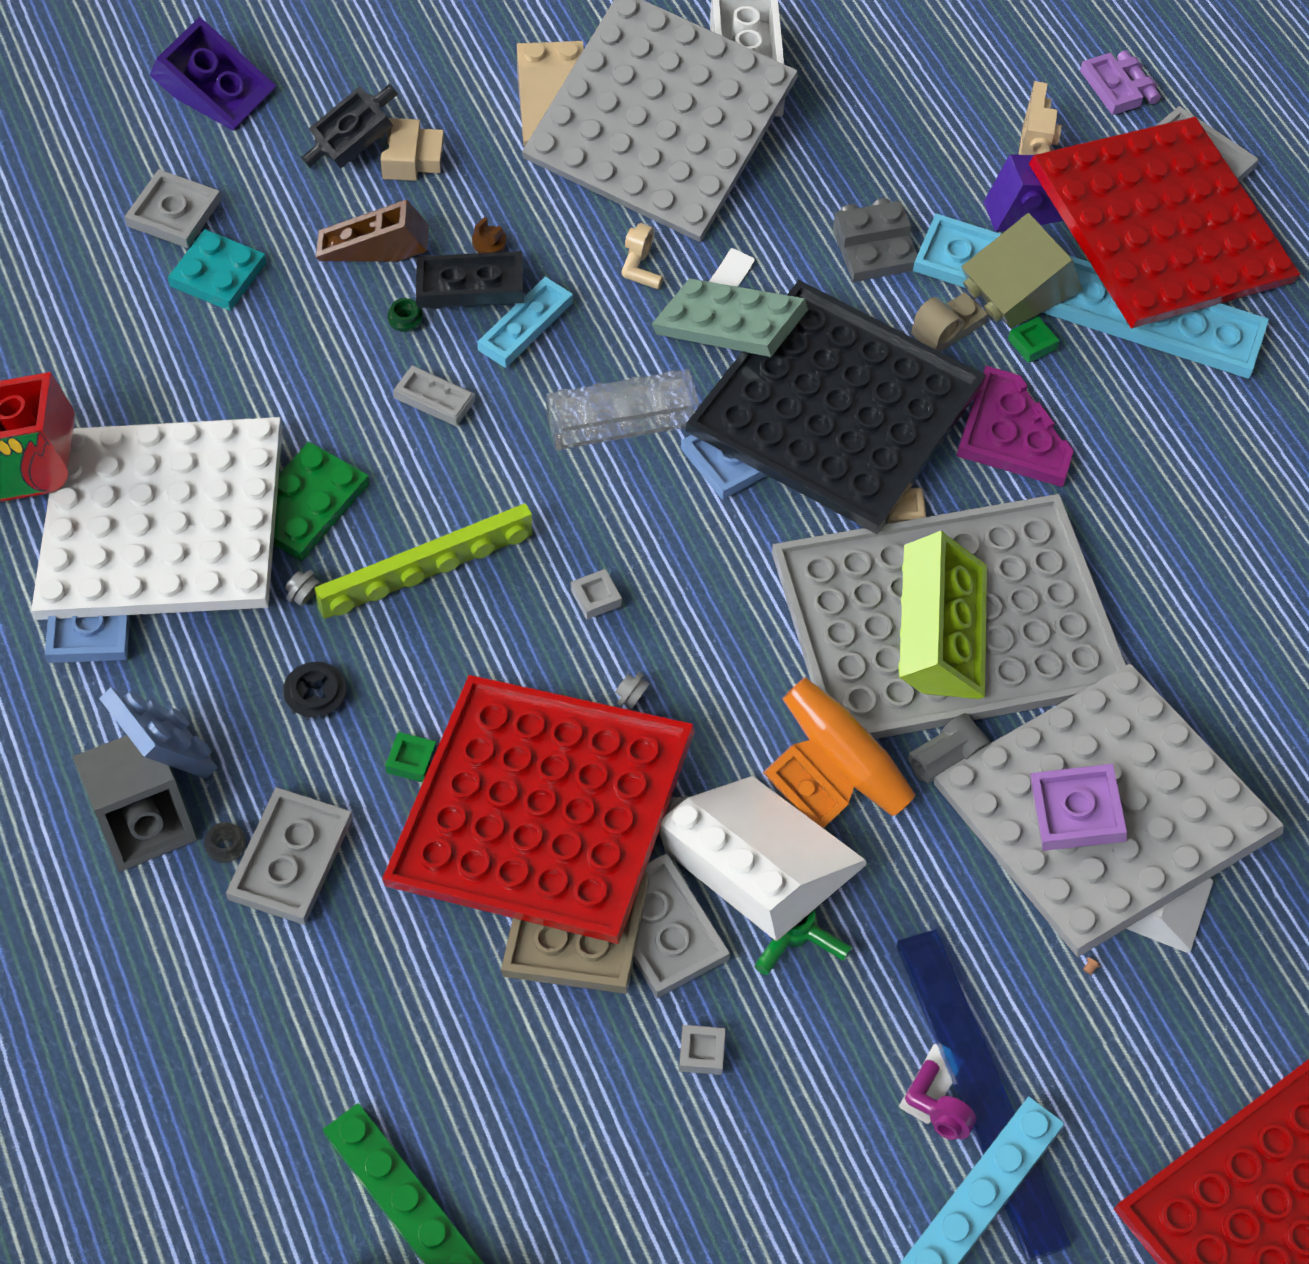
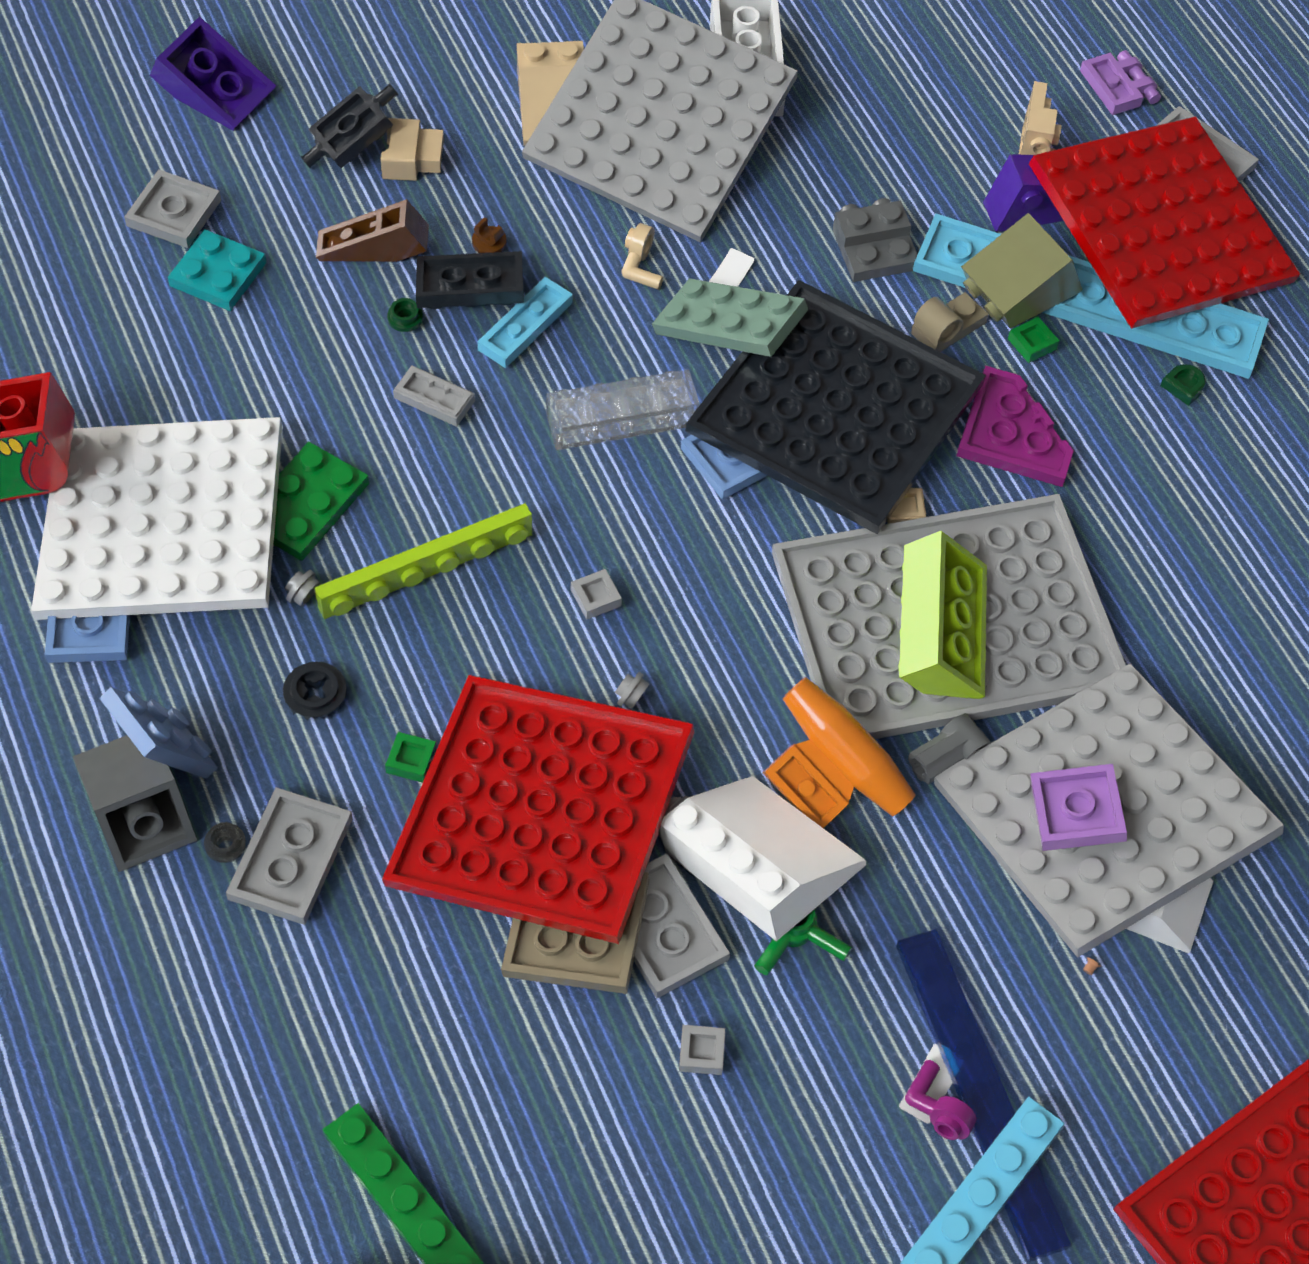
(1184, 383): none -> dark green tile

